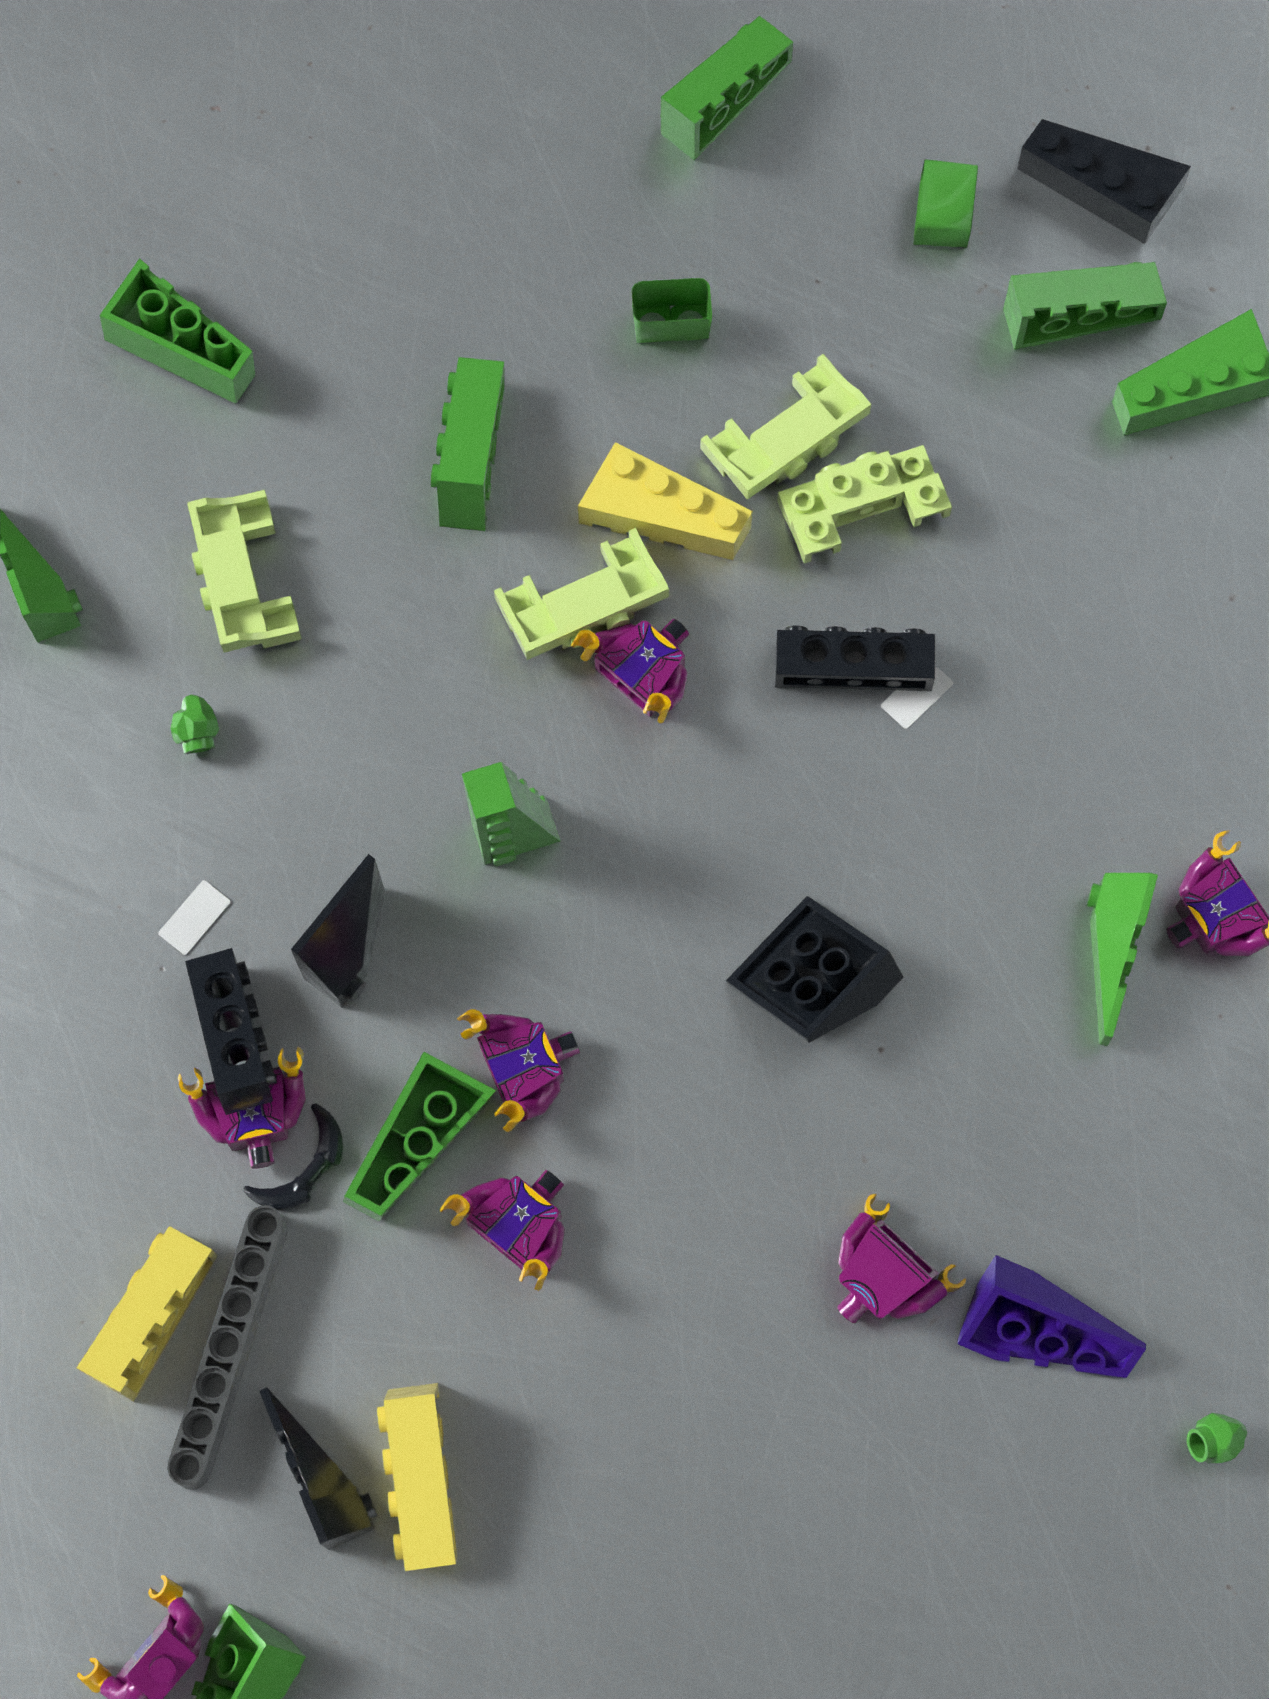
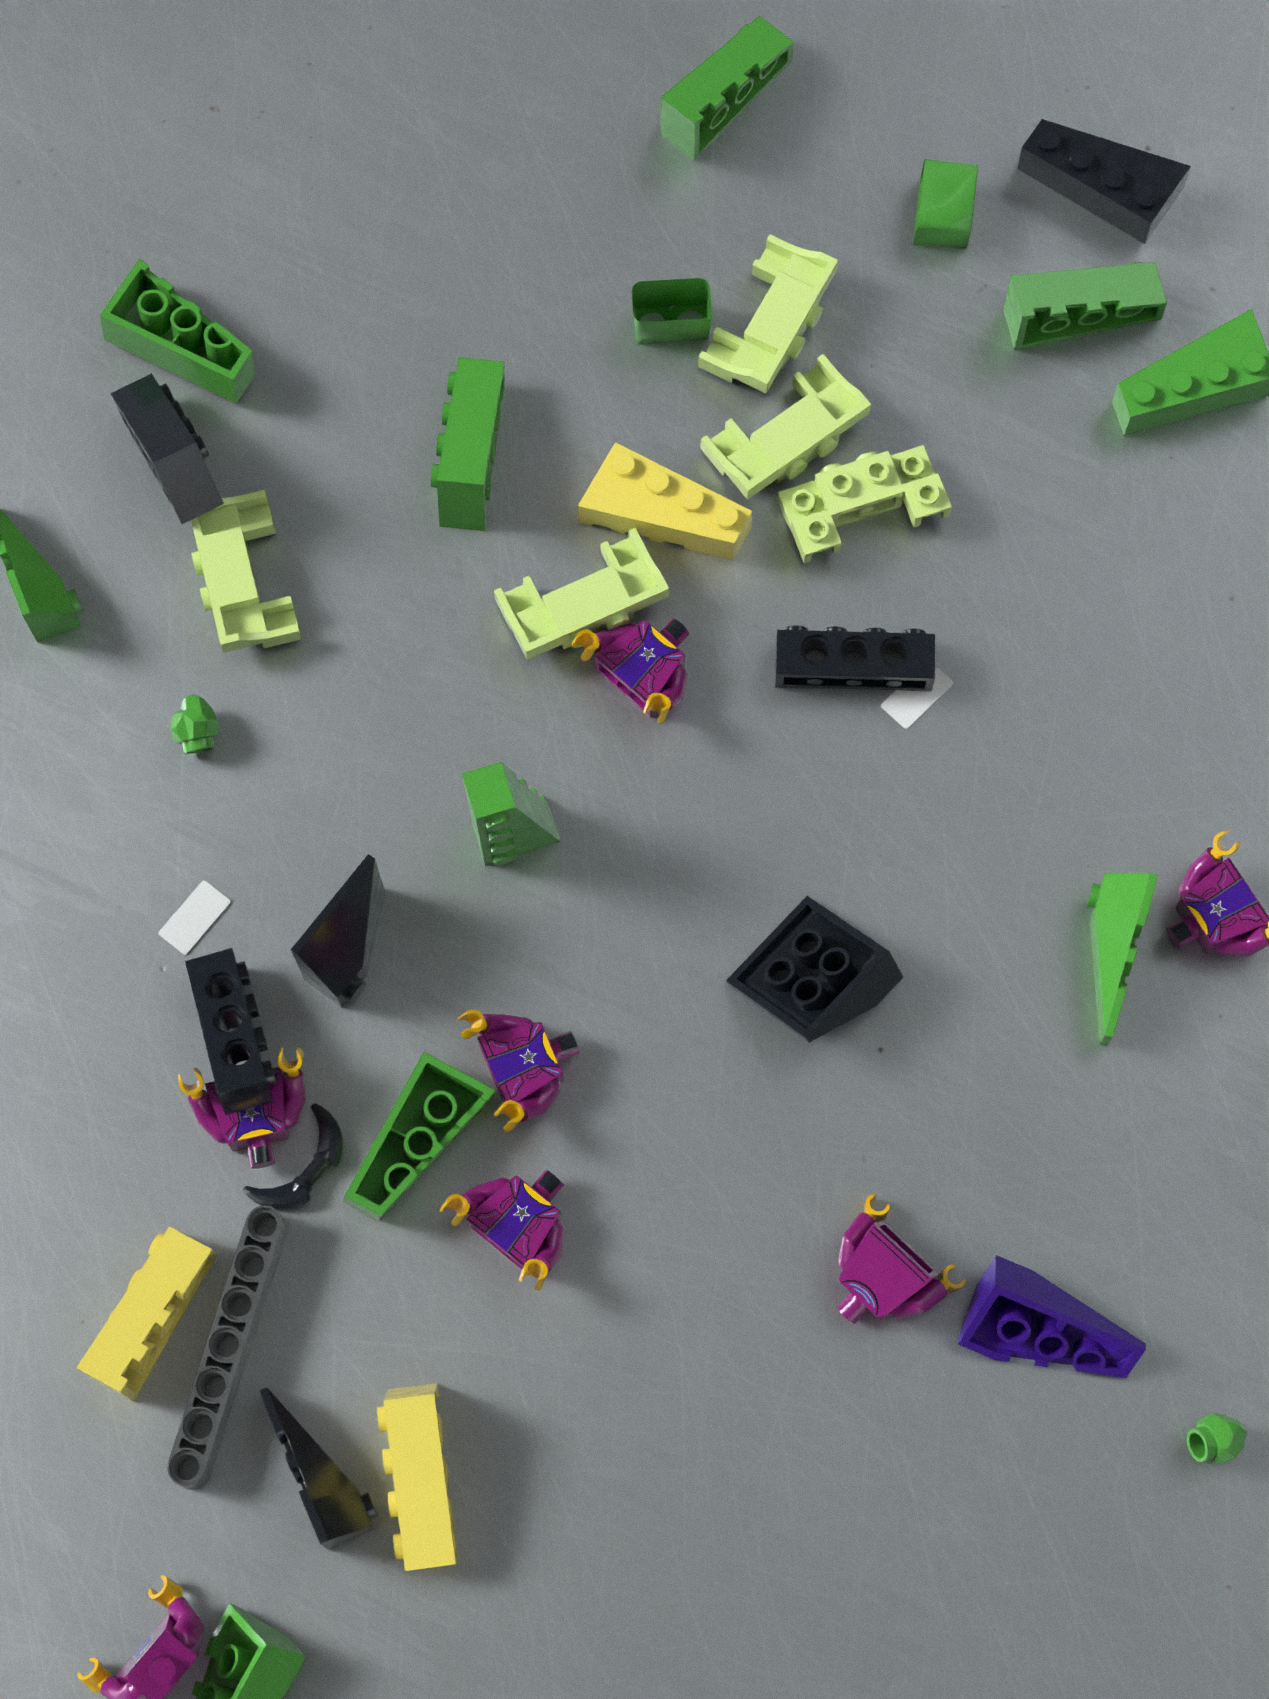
(169, 446): none -> black wedge
(777, 328): none -> yellowish green bracket

